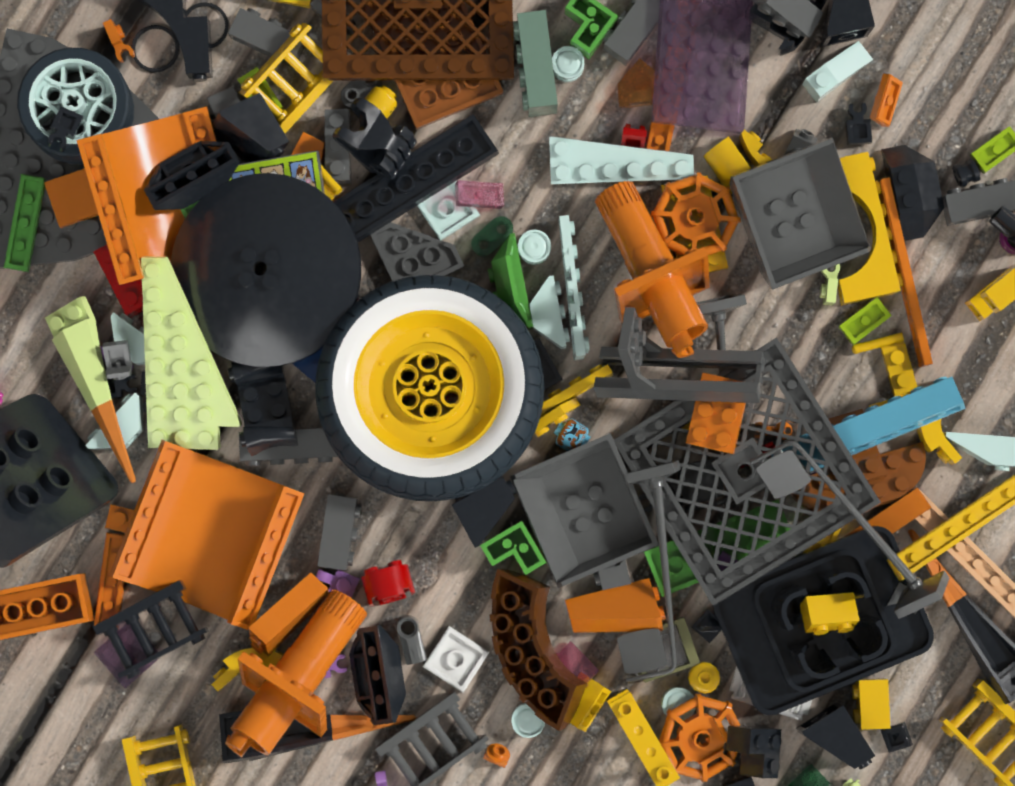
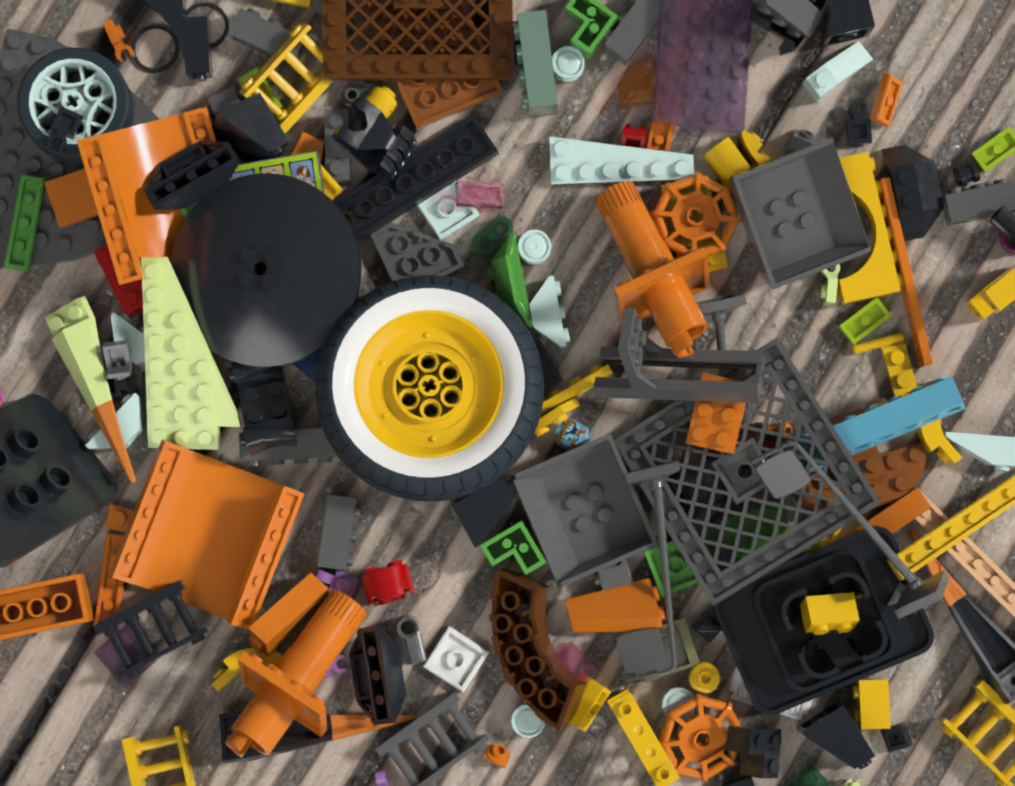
(574, 298): light aqua wing -> none

